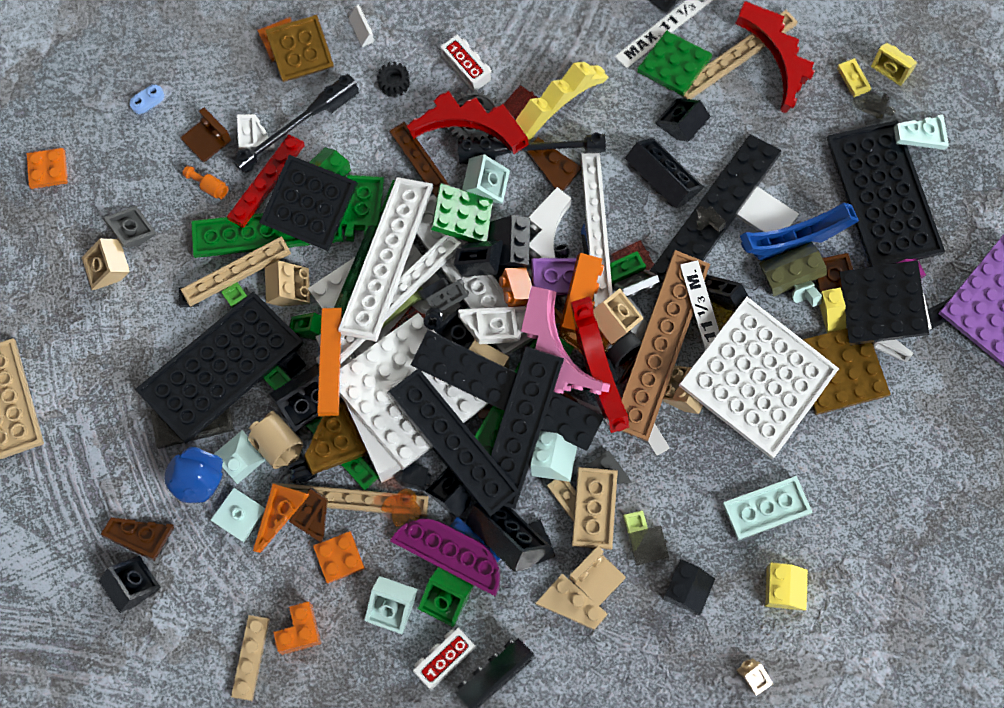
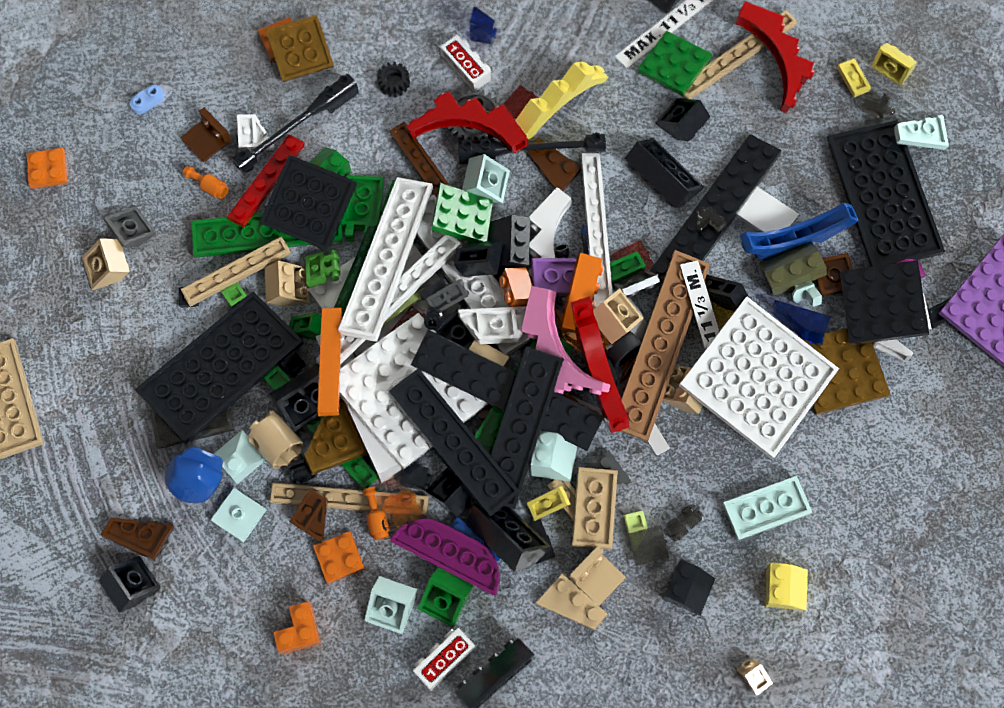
(250, 658): tan plate -> none
(279, 509): orange wing -> none
(318, 272): none -> bright green plate
(361, 26): white slope -> none
(376, 518): none -> orange piece
(482, 27): none -> clear blue slope
(548, 503): none -> light yellow plate
(689, 515): none -> clear smoke hinge
(804, 322): none -> clear blue slope
(833, 310): light yellow slope -> none

